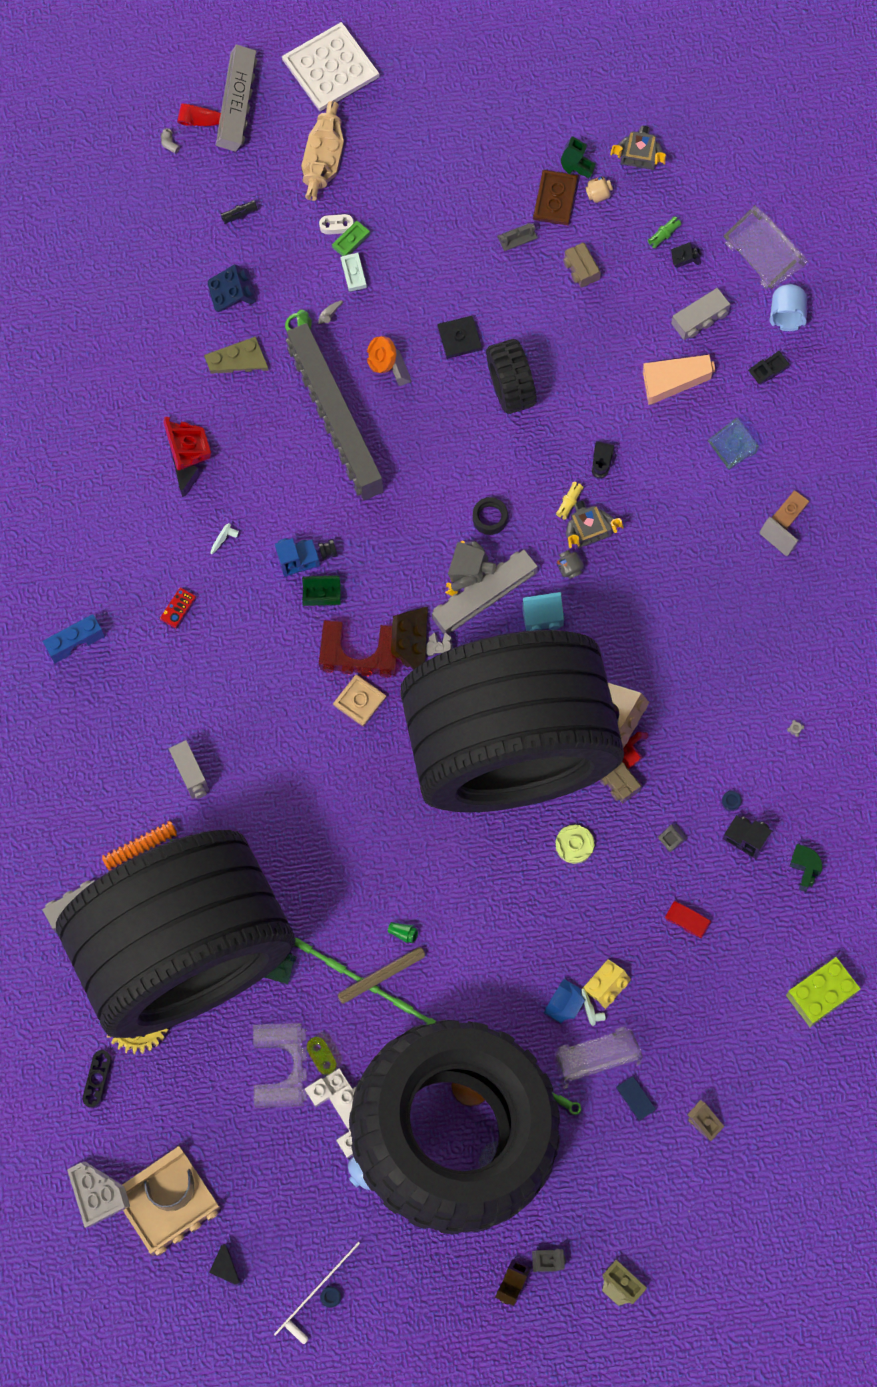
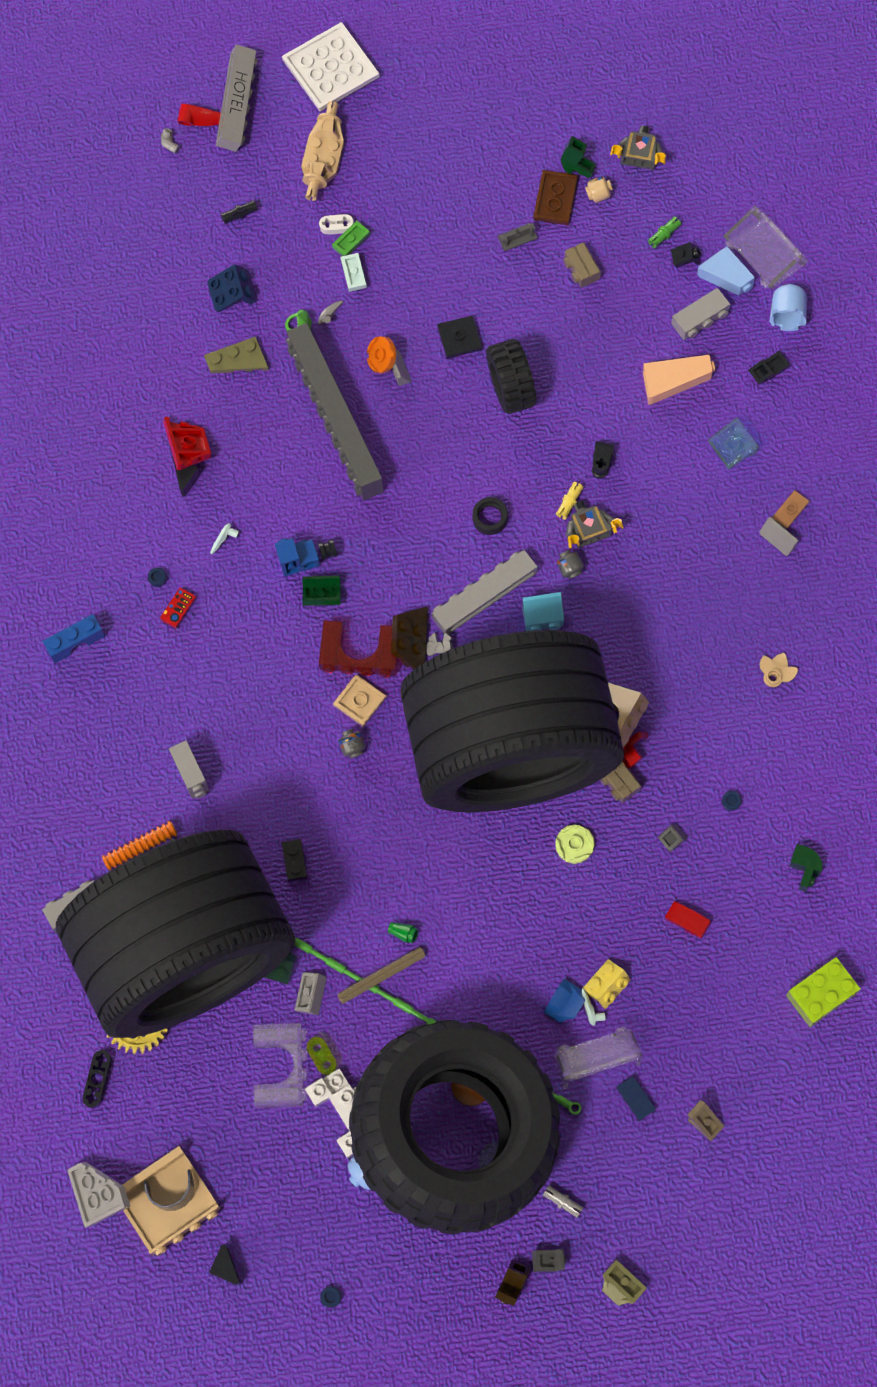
(157, 577): none -> dark blue tile
(290, 1325): white piece -> none
(294, 860): none -> black plate
(310, 993): none -> light grey slope
(352, 743): none -> dark grey head
(468, 566): dark grey torso -> none
(563, 1201): none -> light grey pin
(727, 272): none -> light blue slope
(747, 836): black brick -> none
(778, 668): none -> tan plate
(795, 728): light grey piece -> none

